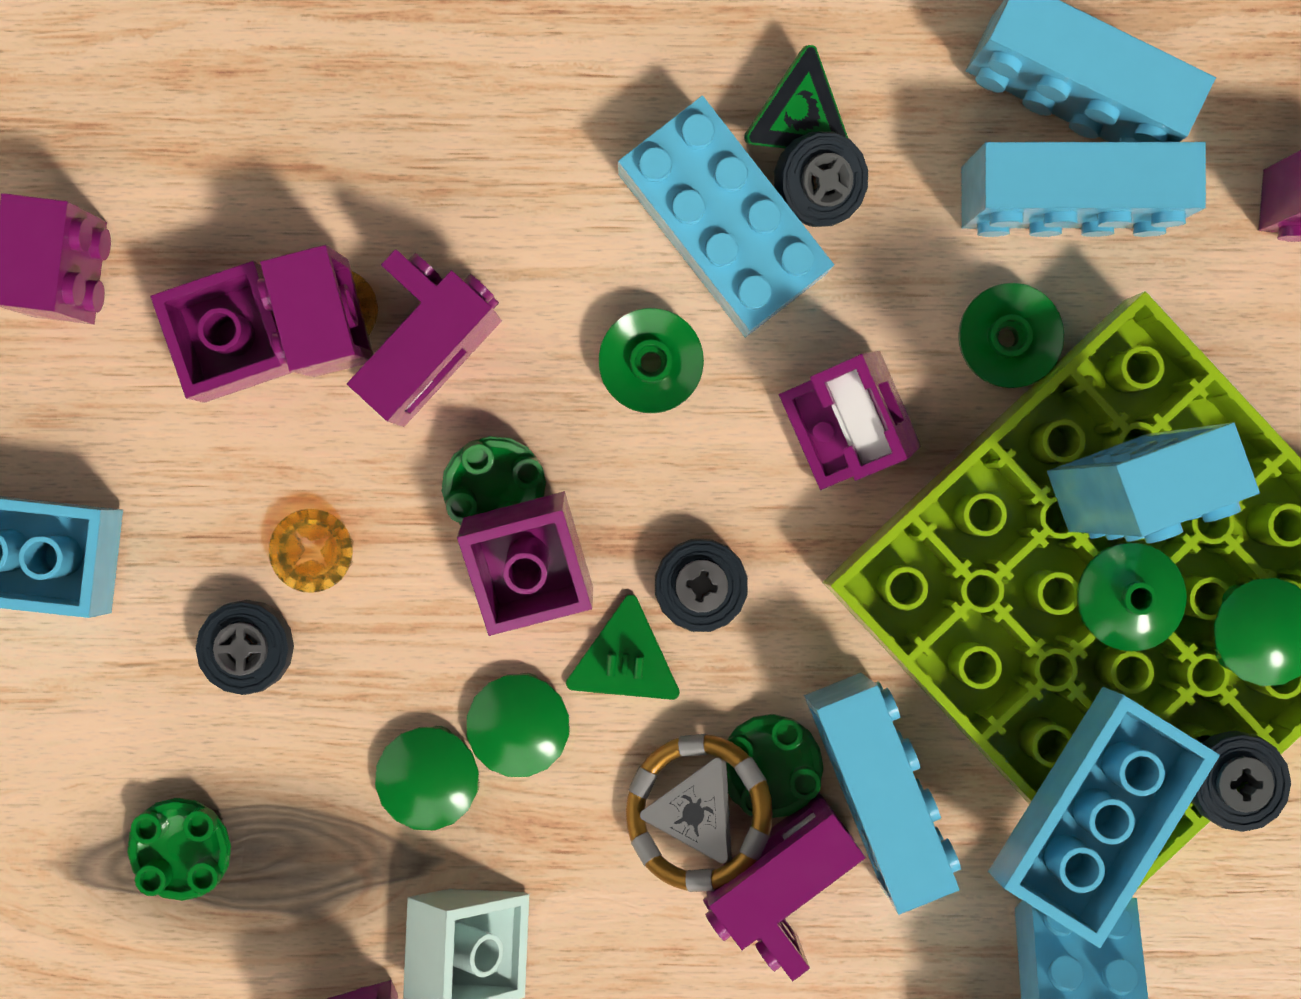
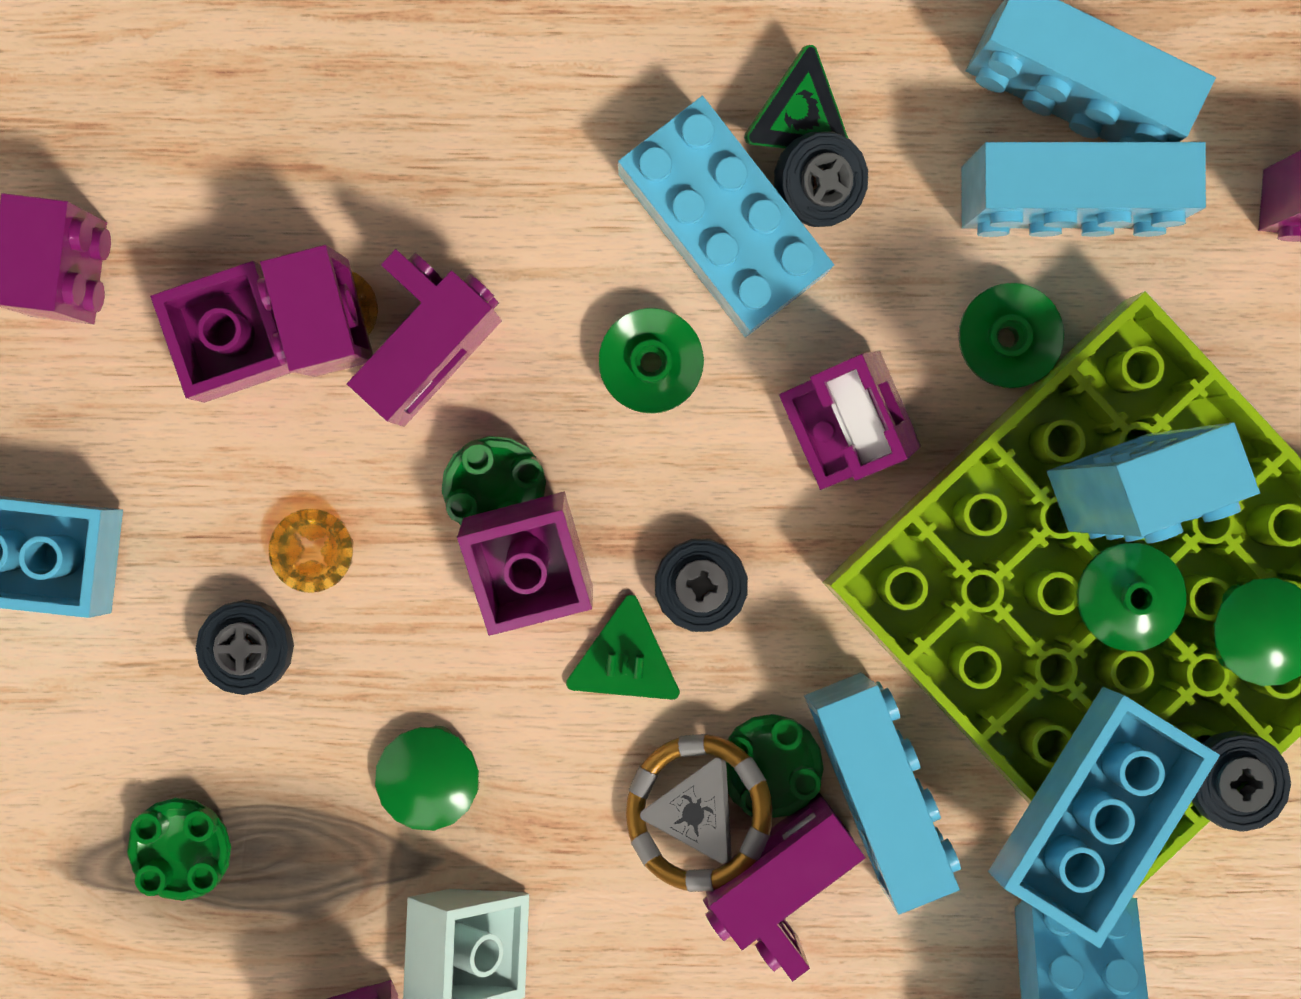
(518, 725): green dish -> none

